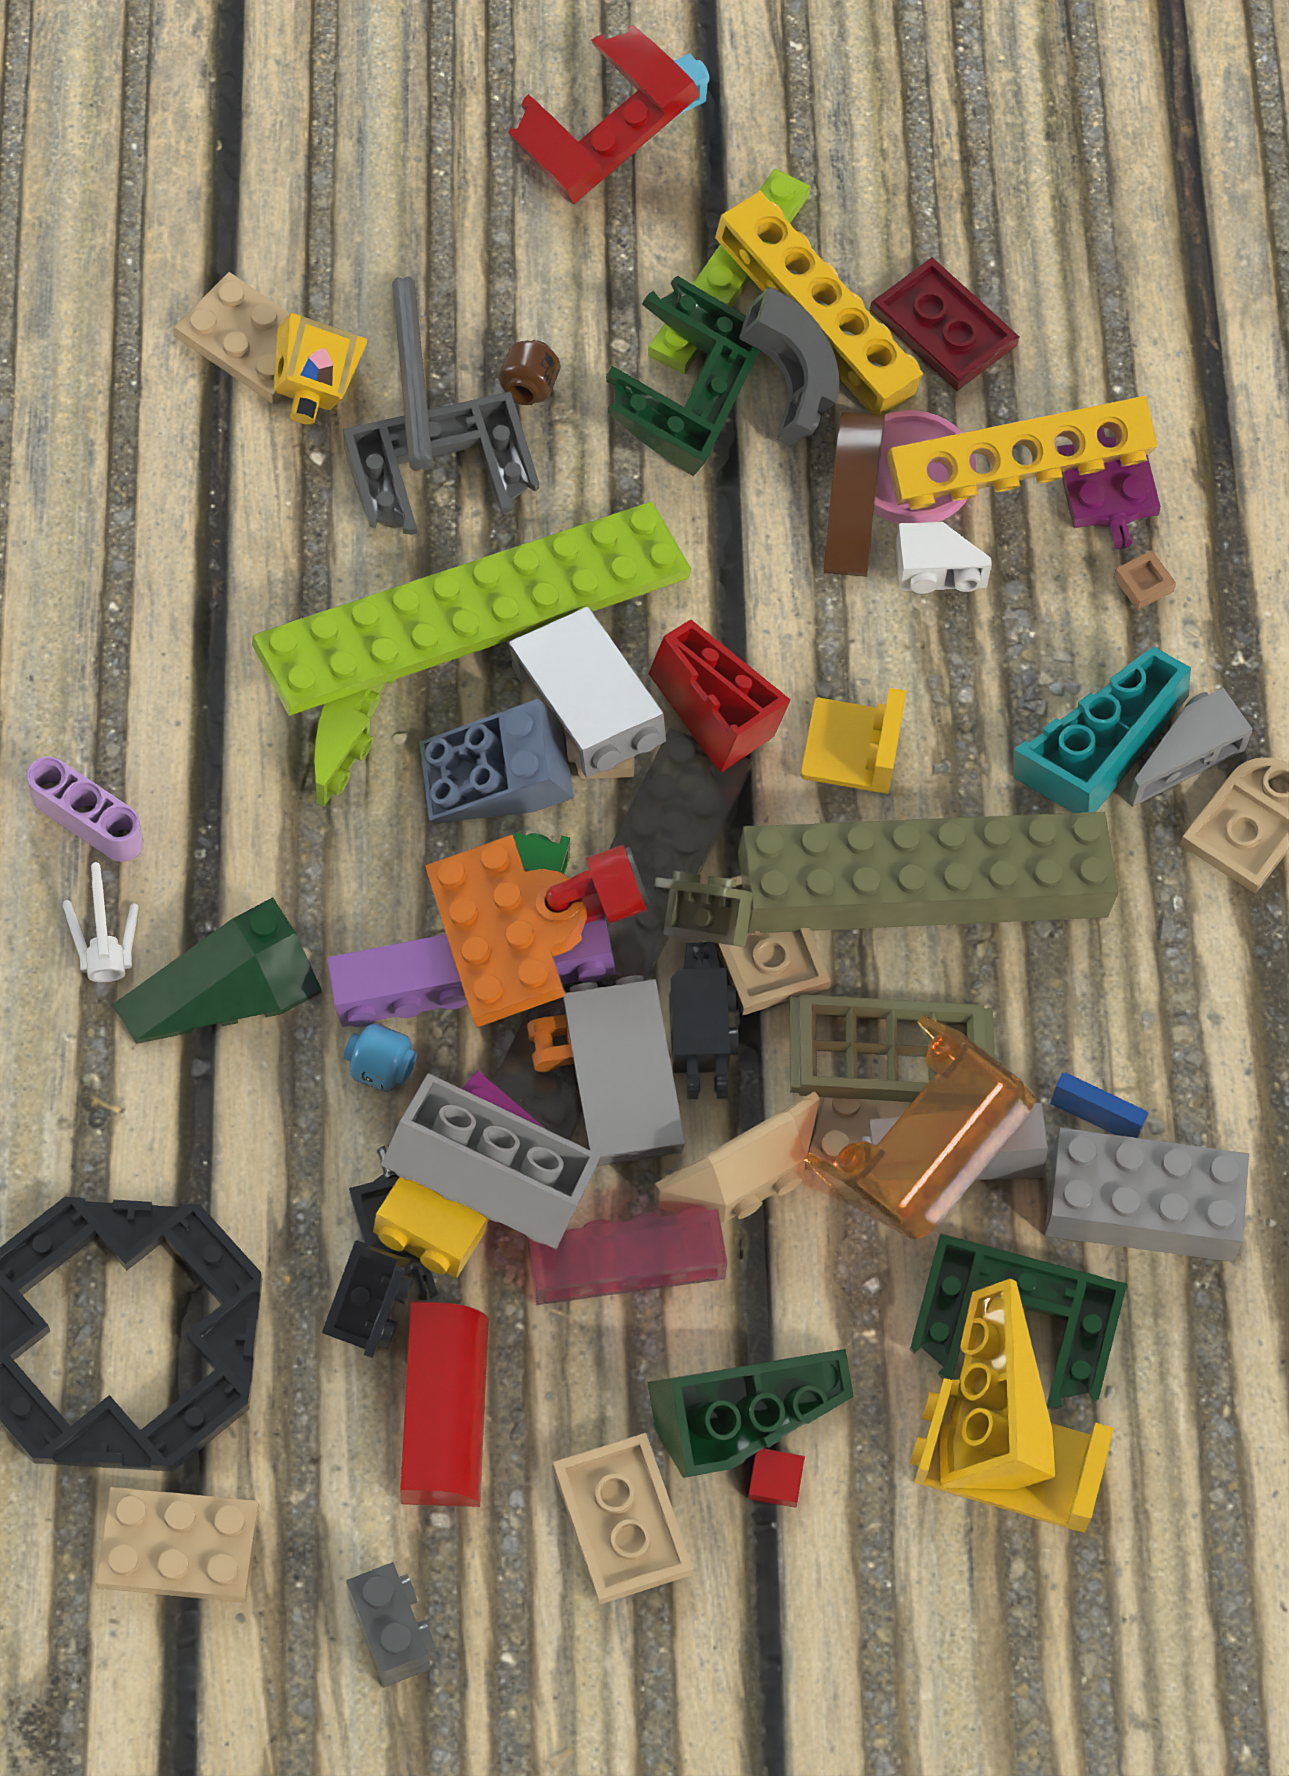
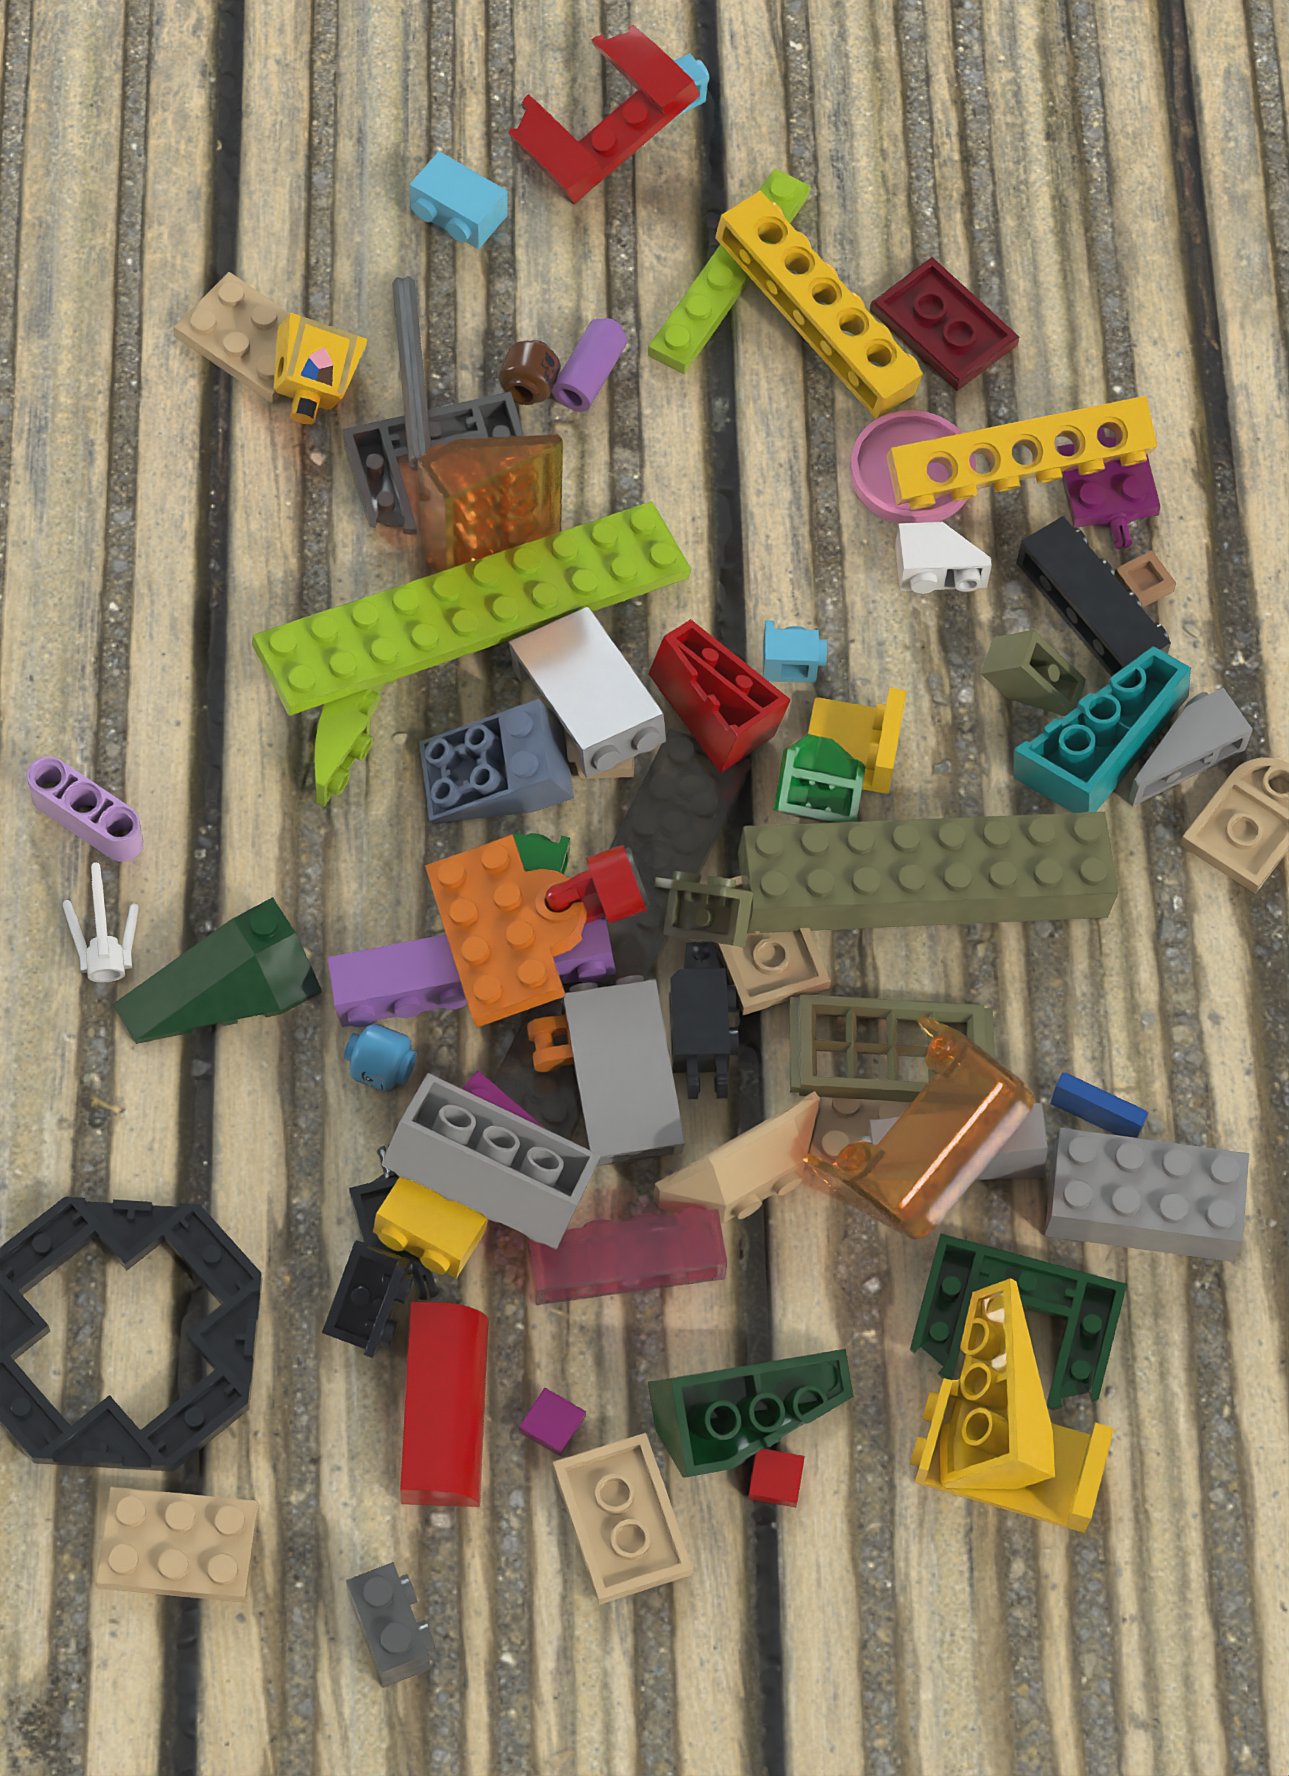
(458, 200): none -> medium azure brick
(488, 496): none -> clear orange slope
(552, 1421): none -> magenta tile
(590, 364): none -> medium lavender brick
(688, 431): dark green wedge -> none
(792, 654): none -> medium azure brick
(803, 354): dark grey arch -> none
(819, 781): none -> green slope
(853, 494): reddish brown slope -> none
(1033, 673): none -> olive slope
(1089, 596): none -> black brick

